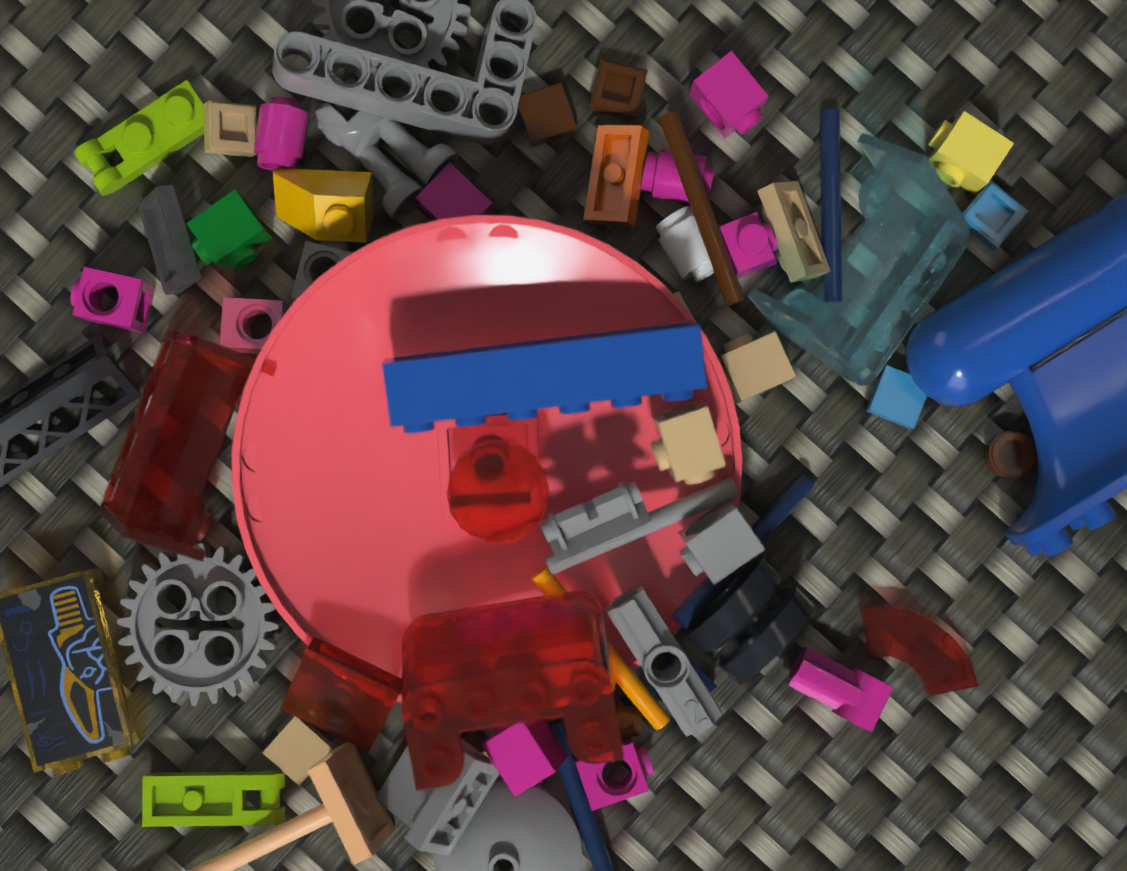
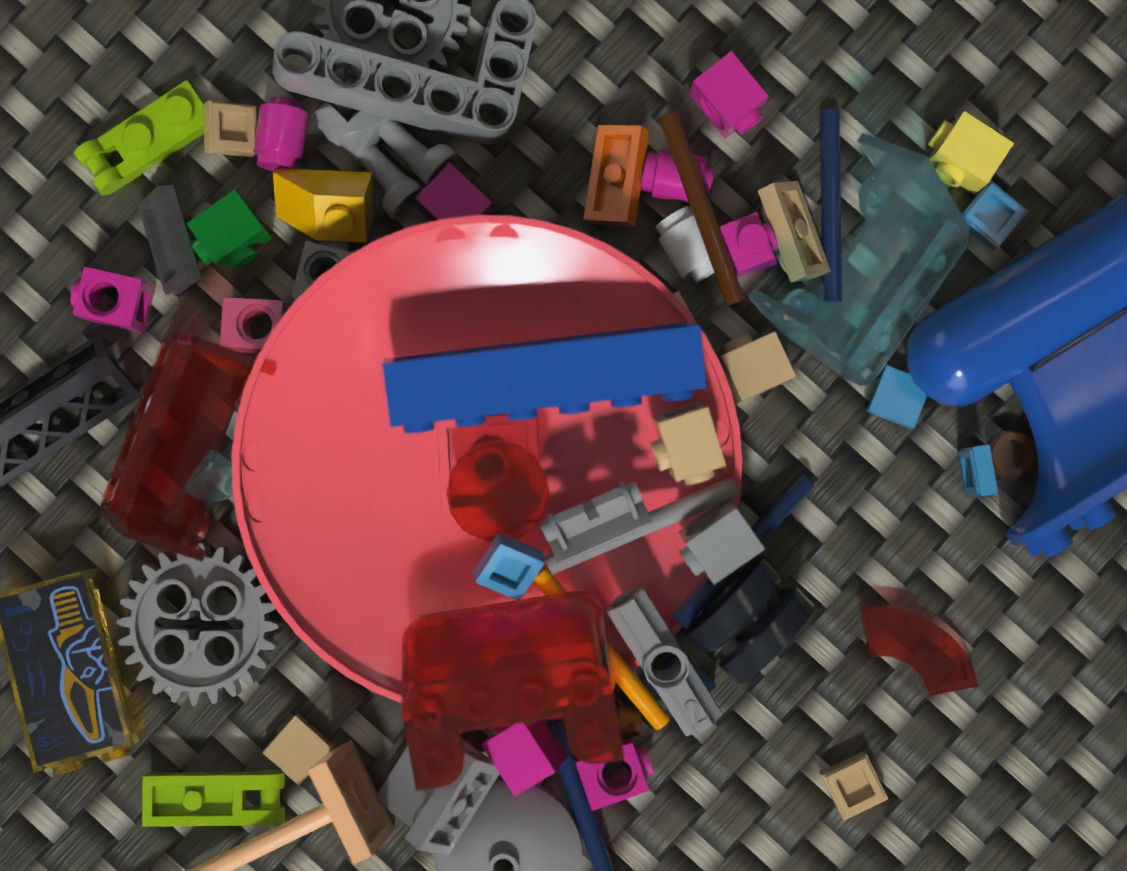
(211, 479): none -> clear light blue tile
(342, 694): clear red tile -> none
(509, 566): none -> dark azure tile
(546, 114): reddish brown tile -> none
(618, 89): reddish brown tile -> none
(847, 691): dark pink piece -> none
(853, 785): none -> tan tile
(977, 471): none -> dark azure tile

